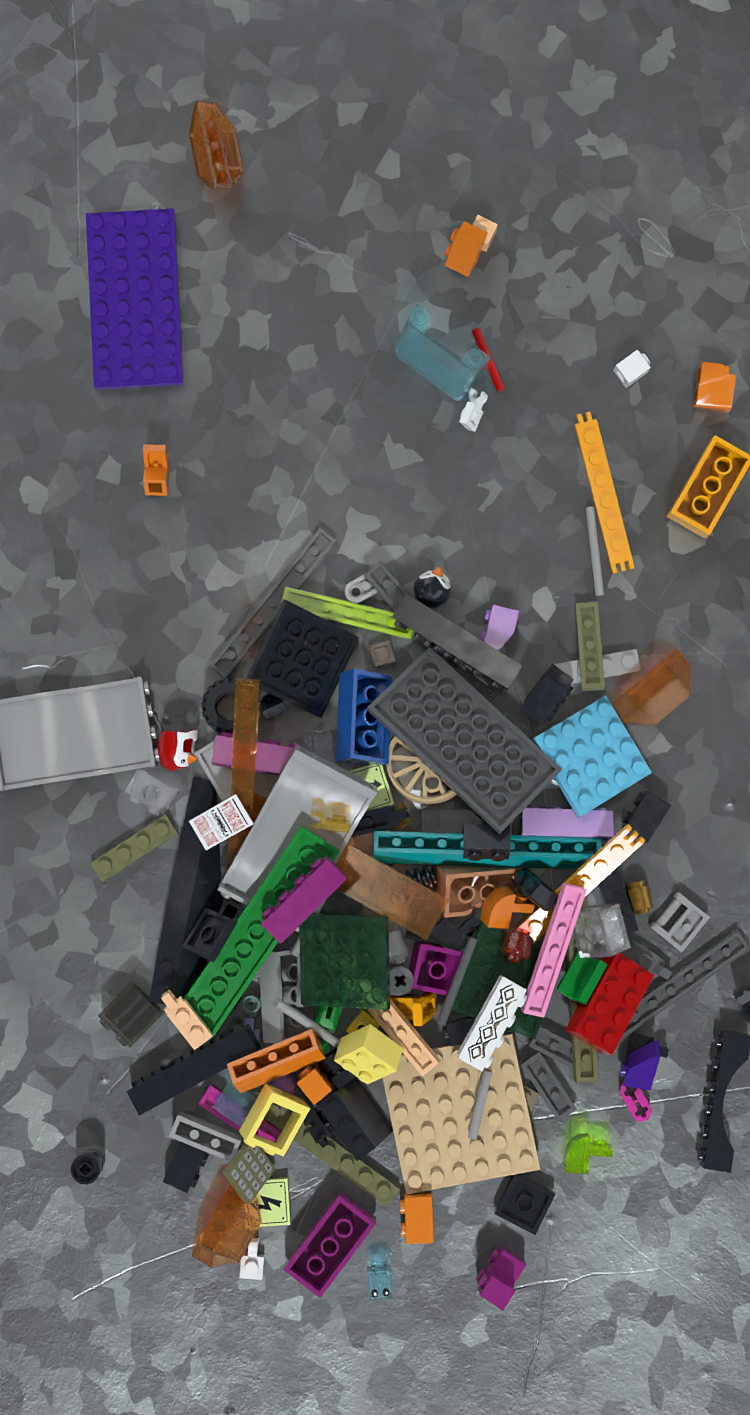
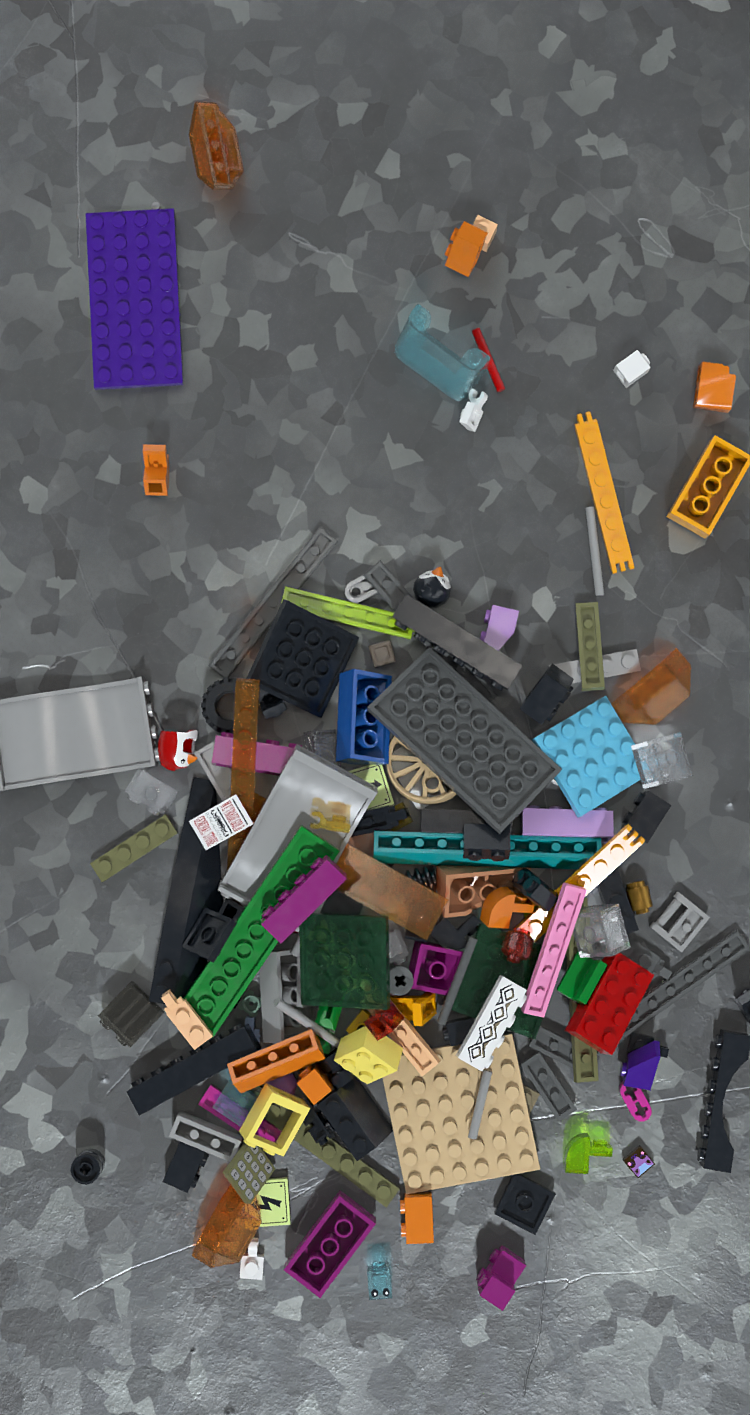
(383, 1021): none -> clear red brick
(638, 1161): none -> tile
(661, 760): none -> clear brick

